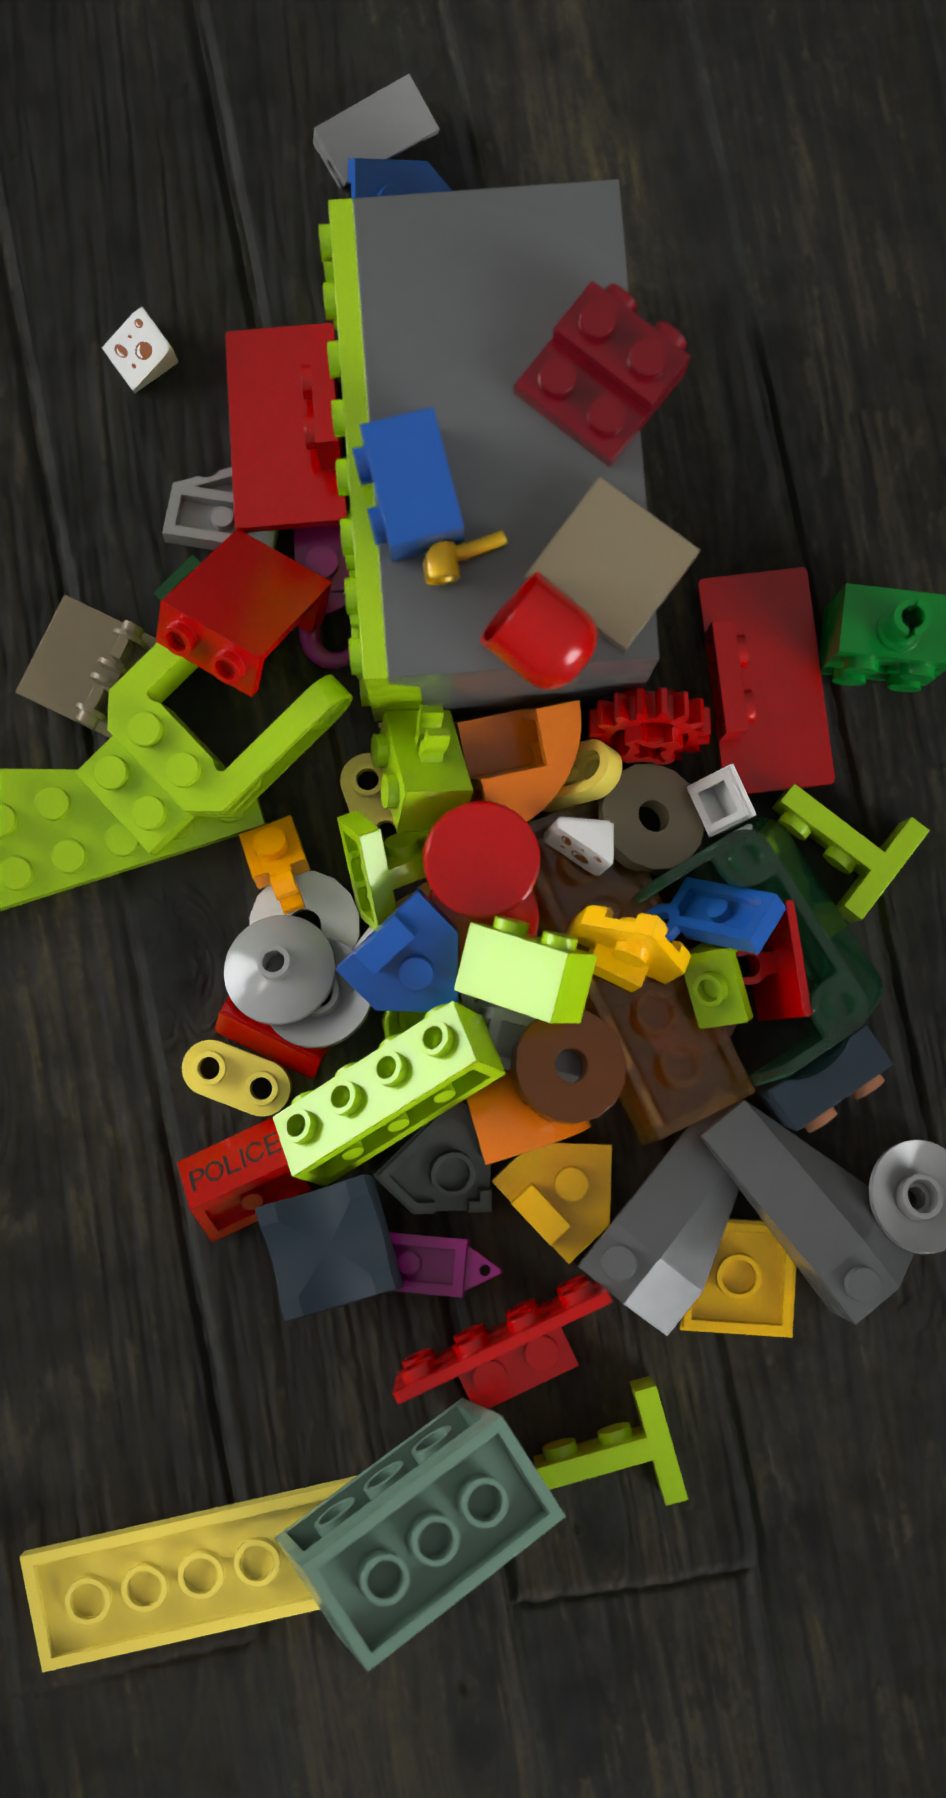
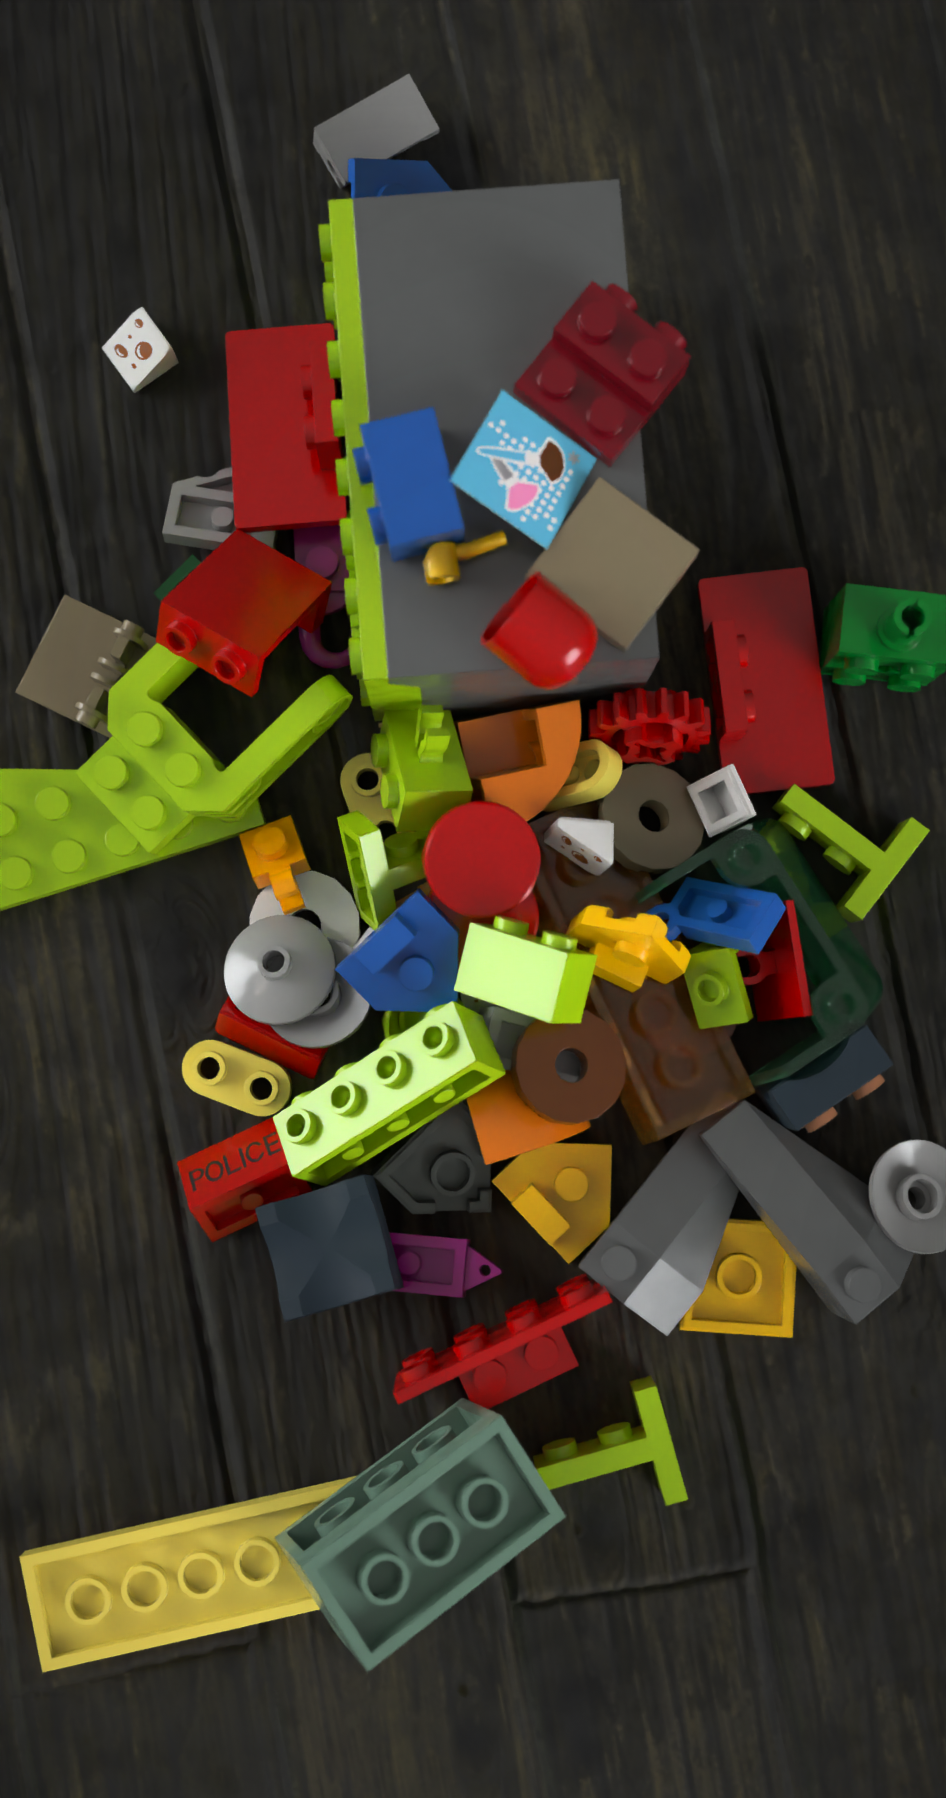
(523, 469): none -> medium azure sticker

